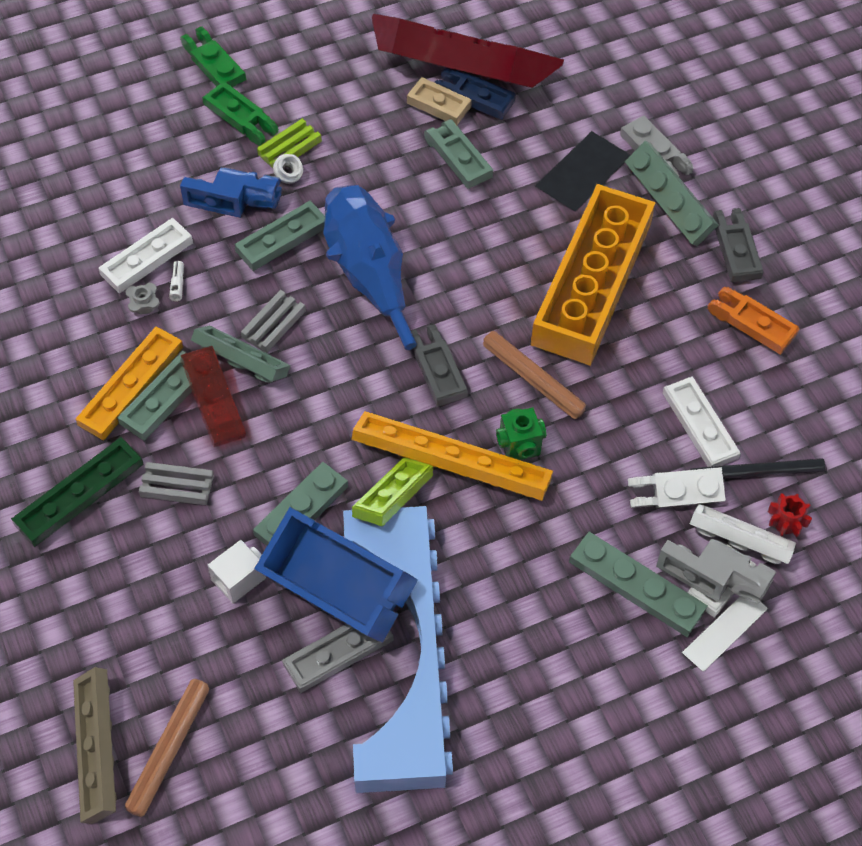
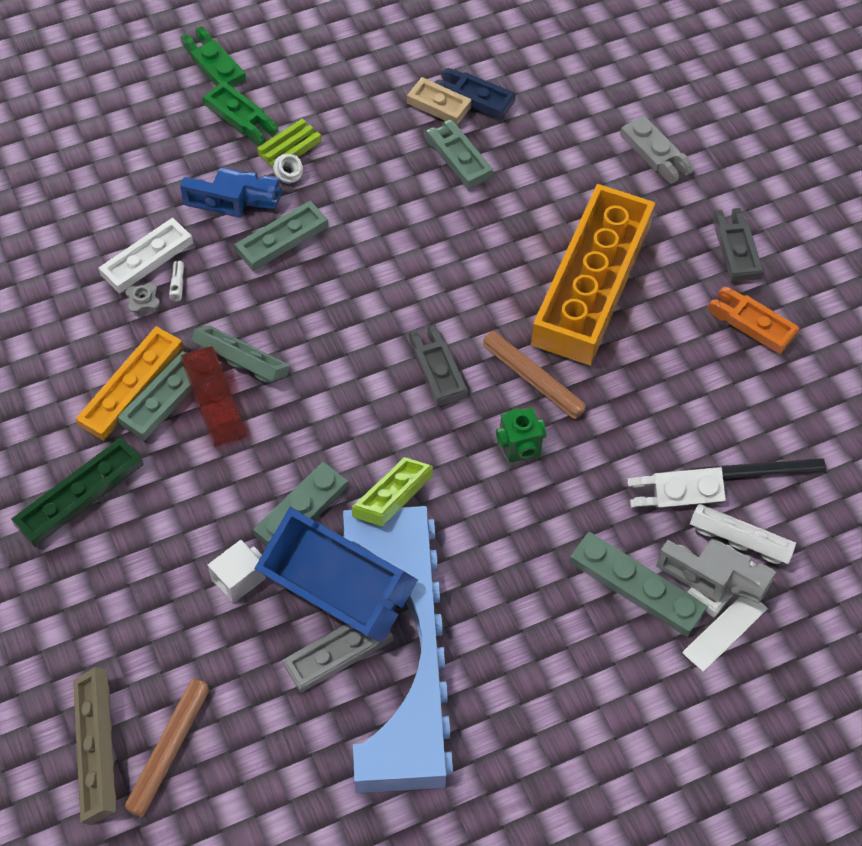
(178, 478): light grey tile -> none
(269, 318): light grey tile -> none
(367, 252): blue piece -> none
(452, 455): light orange plate -> none
(463, 52): dark red brick -> none
(582, 169): black sticker -> none
(671, 193): sand green plate -> none
(701, 423): white tile -> none
(789, 514): red gear -> none

